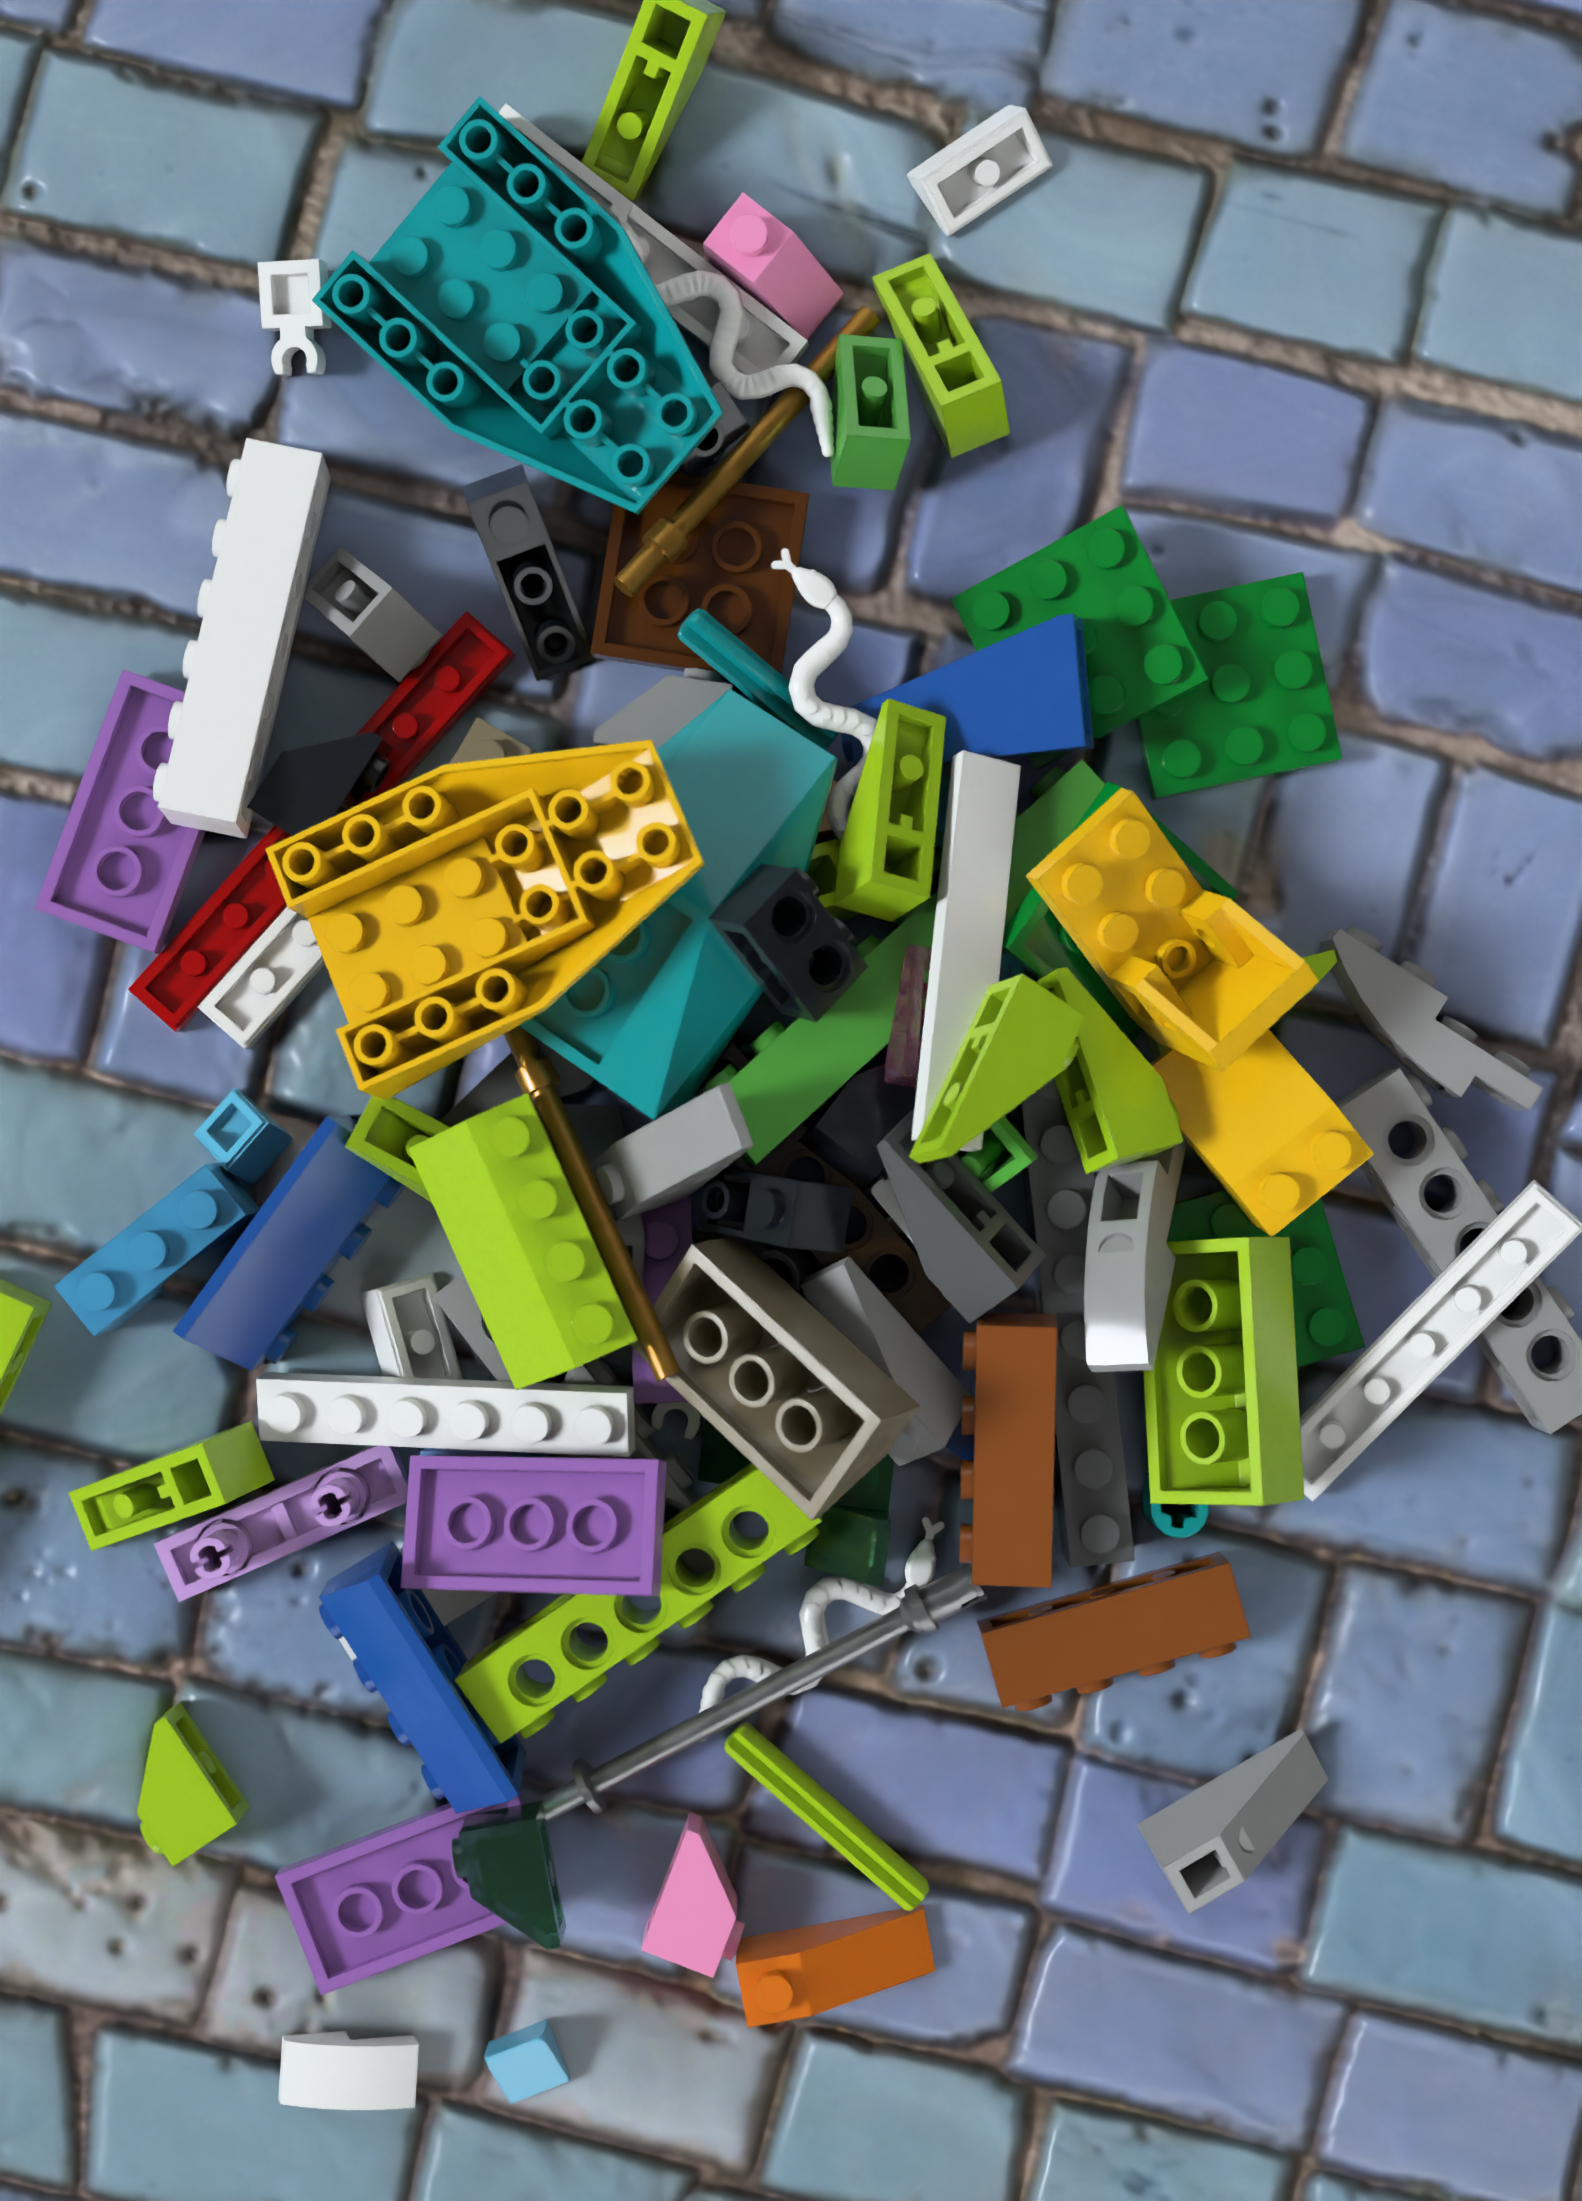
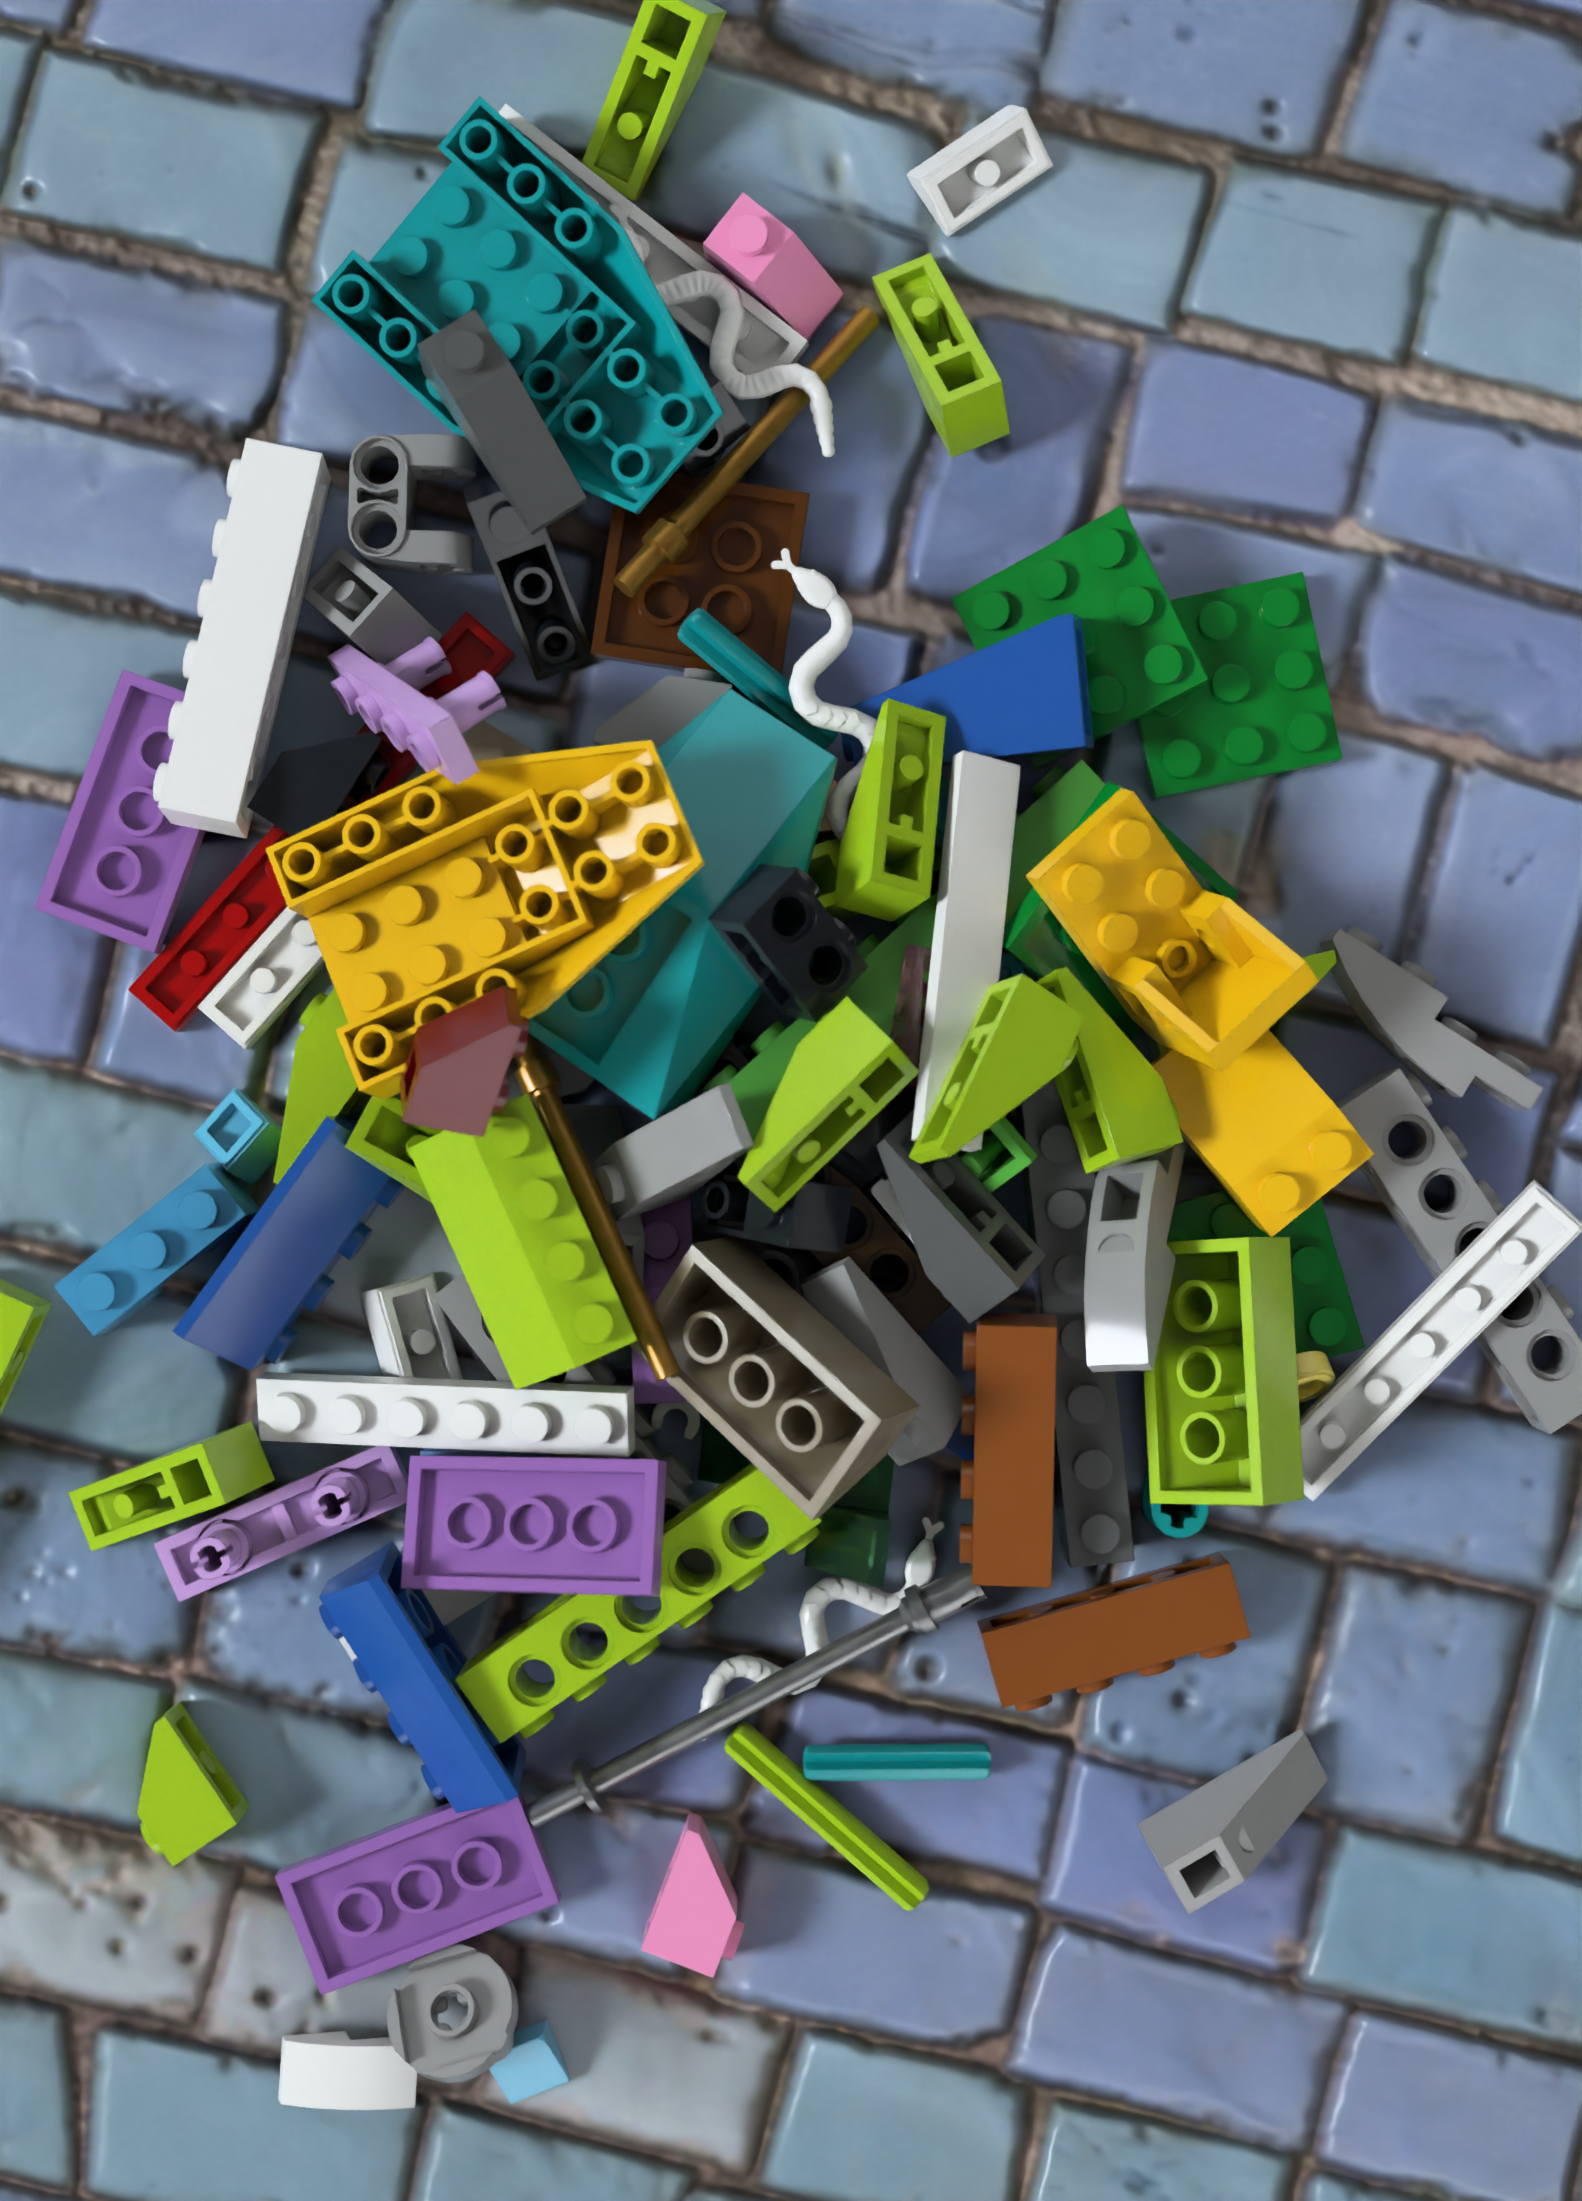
(288, 307): white plate -> none
(319, 1079): none -> lime slope
(395, 502): none -> light grey piece
(425, 726): none -> lavender plate
(462, 1063): none -> slope
(483, 2034): none -> light grey plate
(500, 421): none -> dark grey slope
(513, 1869): clear green slope -> none
(827, 1095): none -> lime slope
(830, 1964): orange slope -> none
(869, 413): bright green slope -> none
(897, 1762): none -> teal axle
(1313, 1374): none -> light yellow tile

